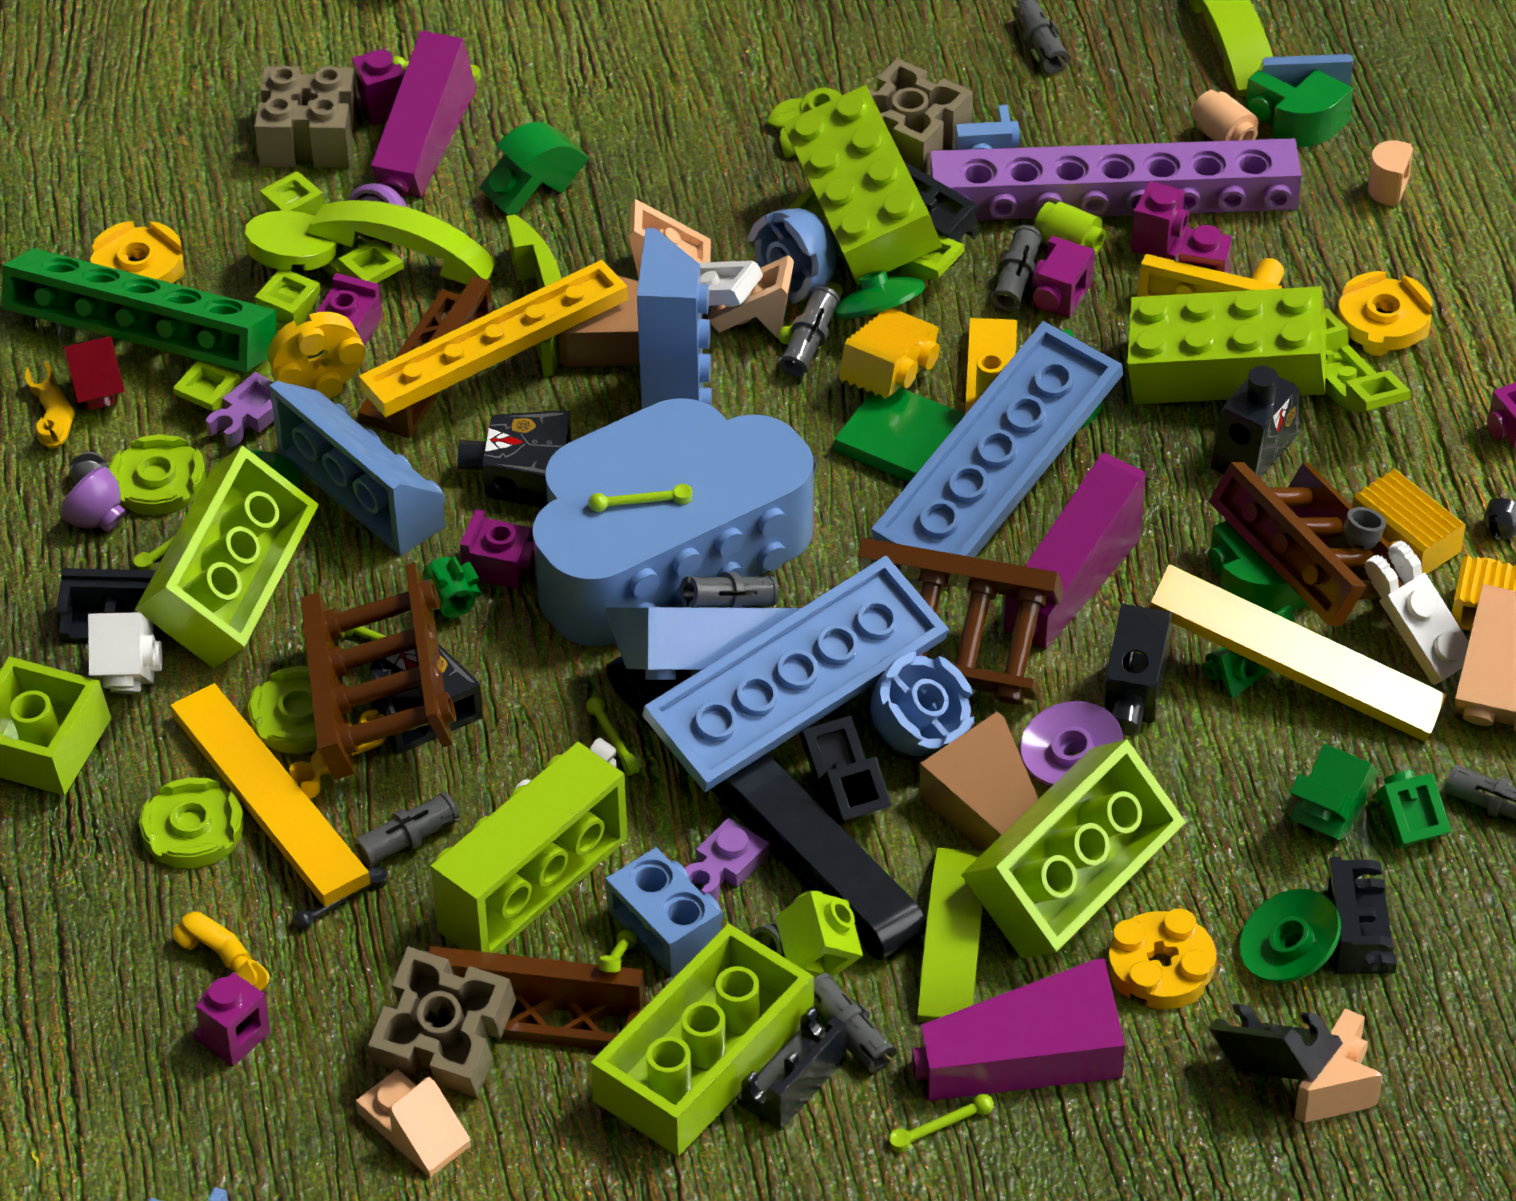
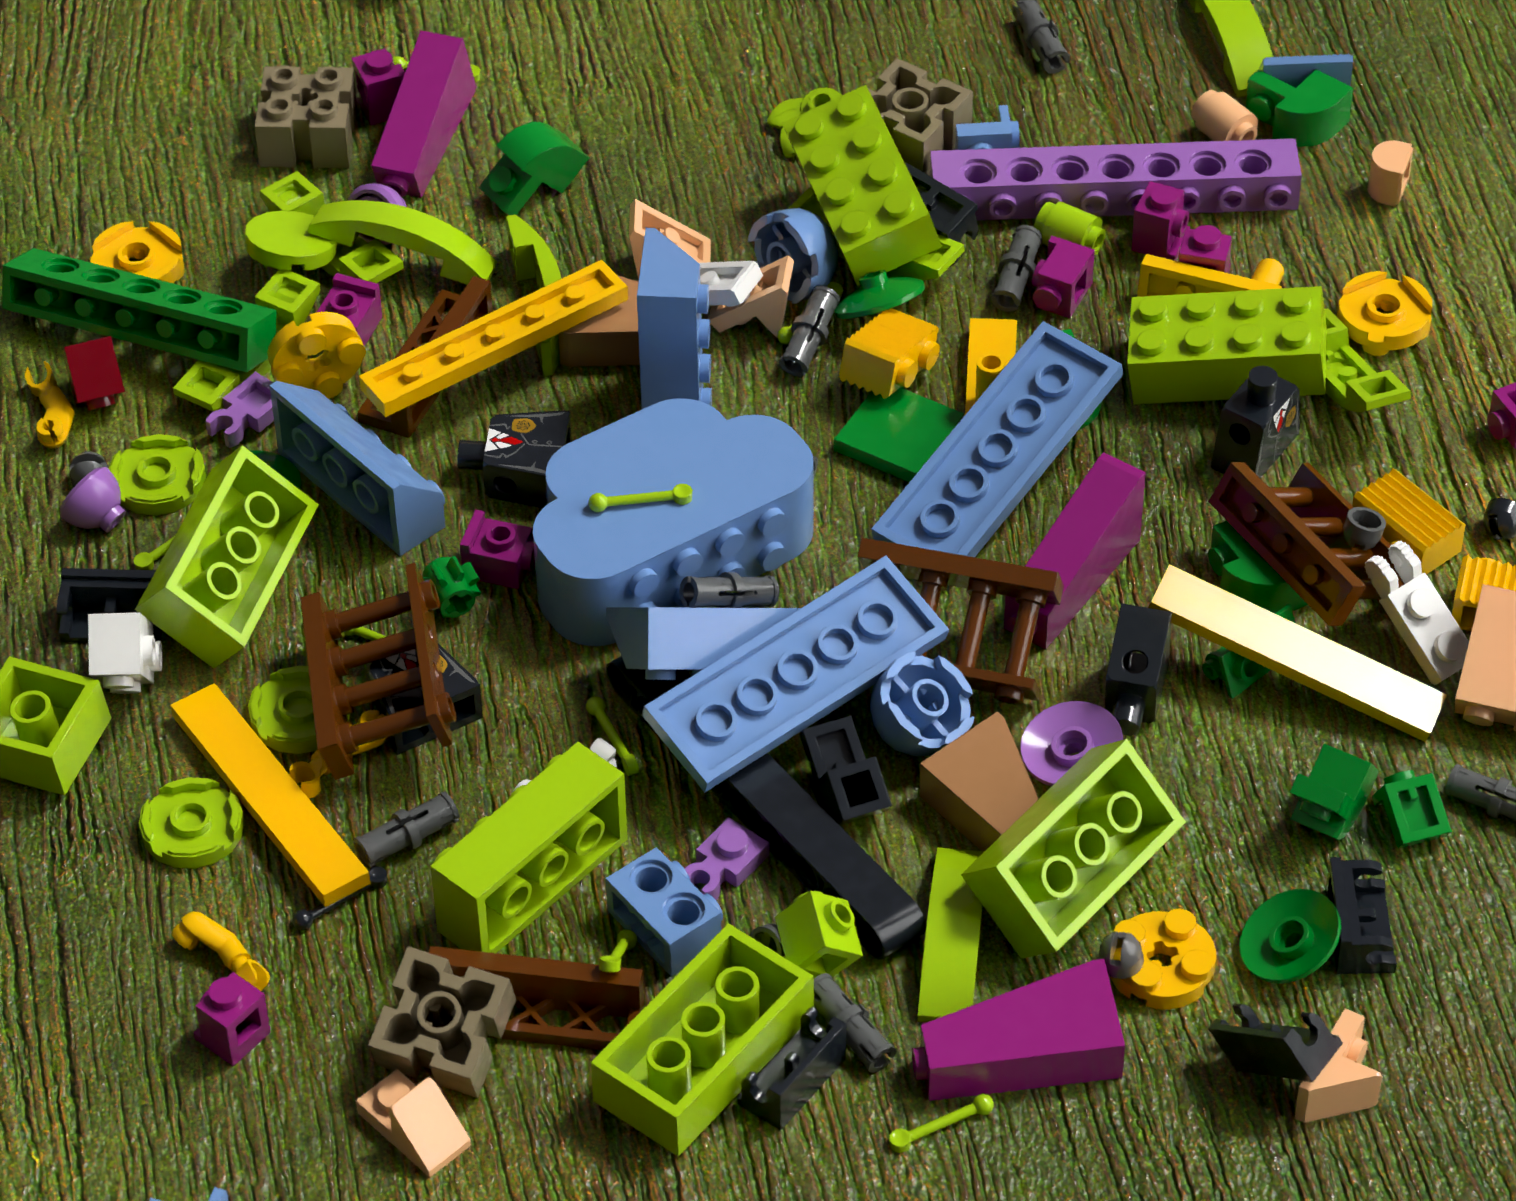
(1131, 955): none -> dark grey hinge

